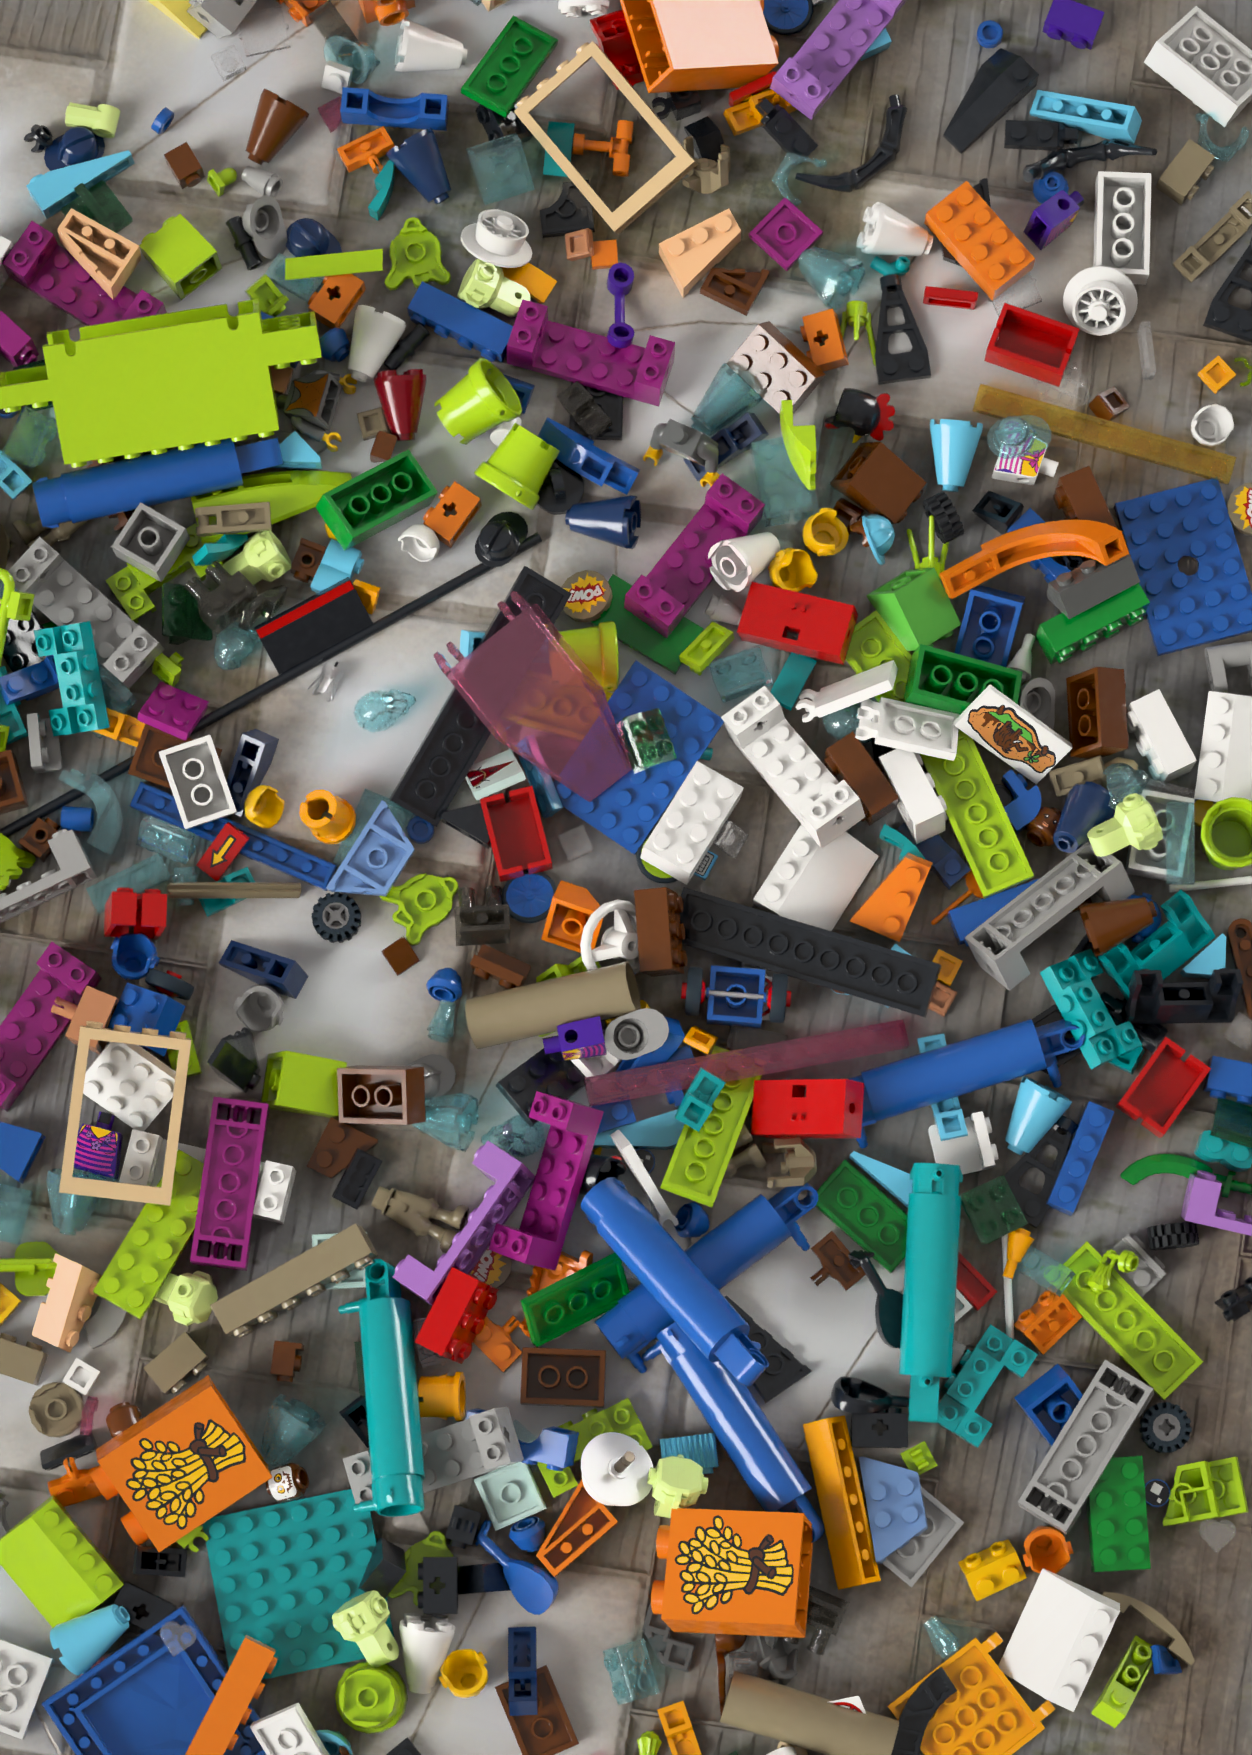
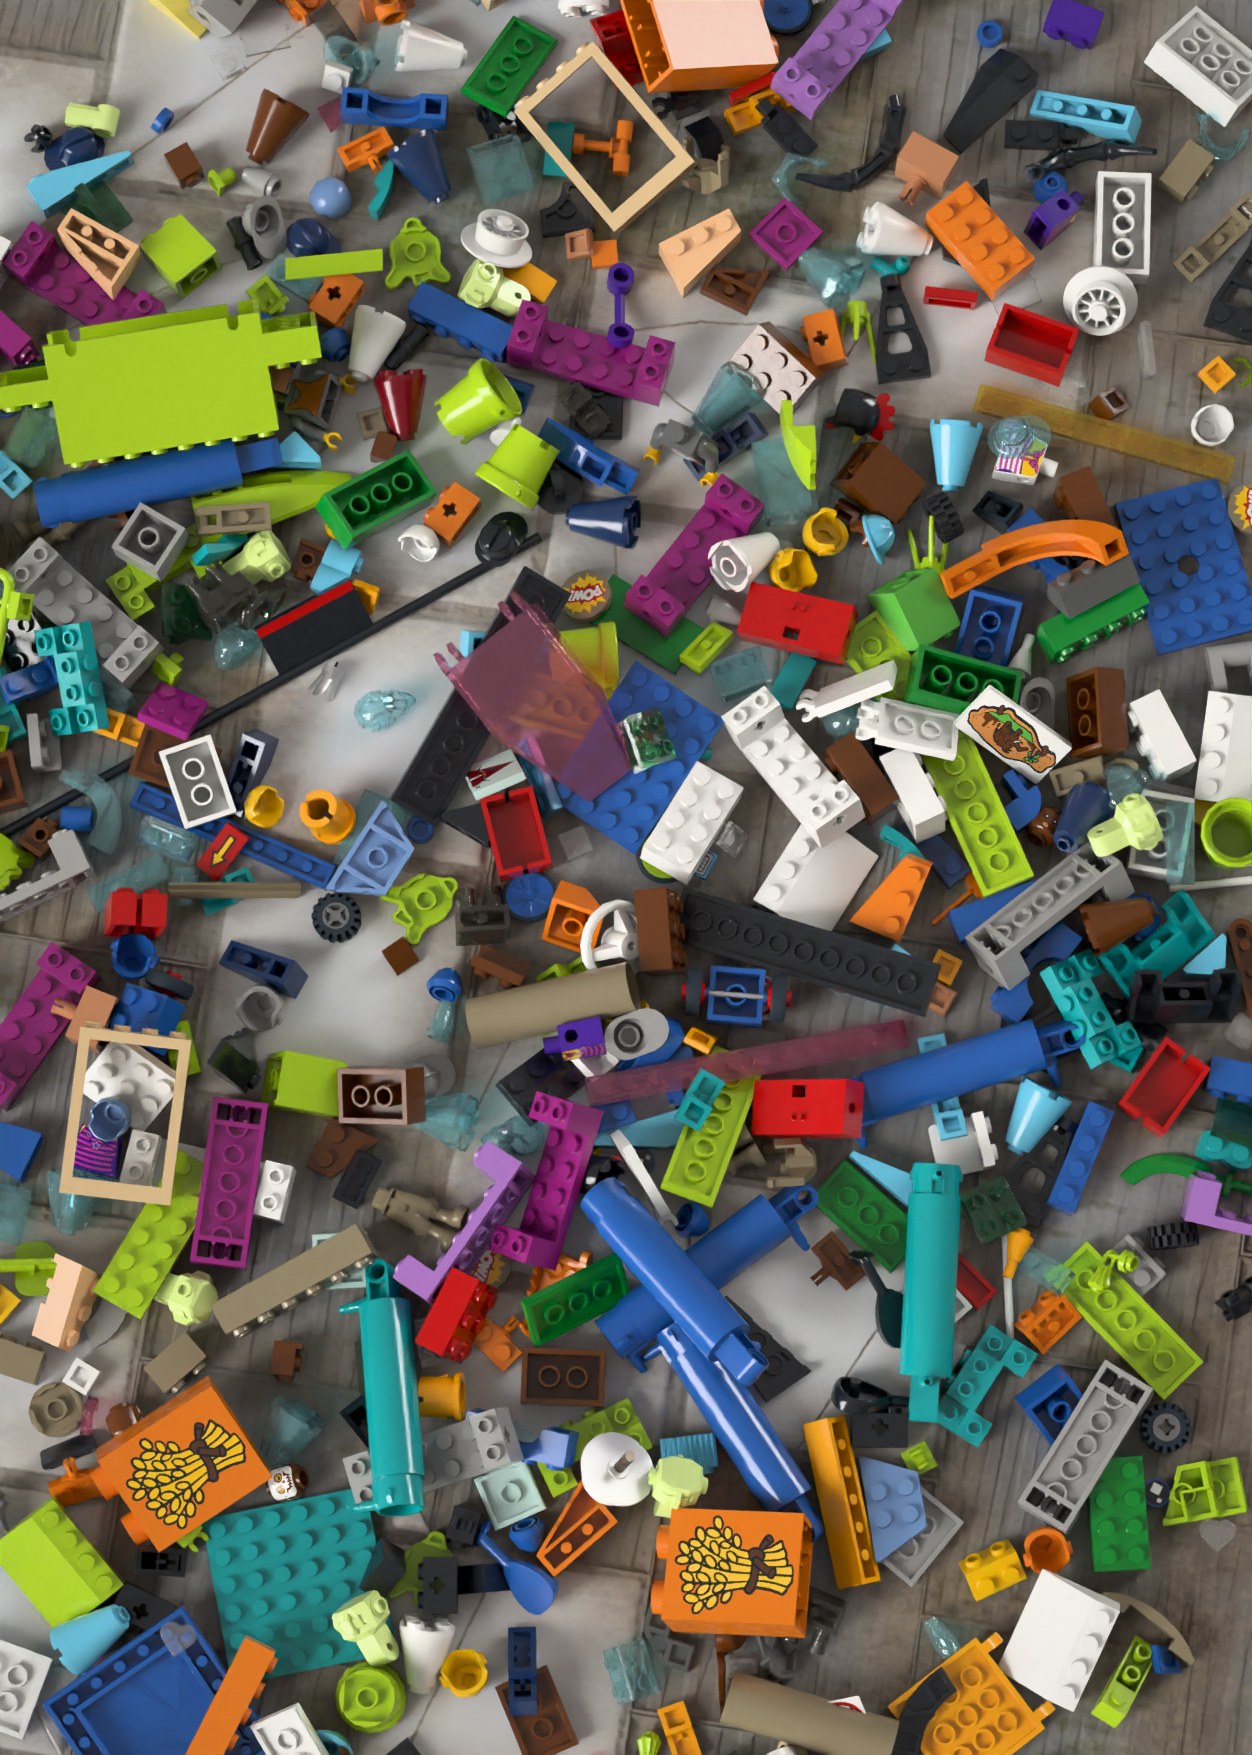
(109, 1119): none -> medium blue hair
(331, 198): none -> medium blue hair
(924, 168): none -> nougat brick
(1054, 946): none -> blue arch

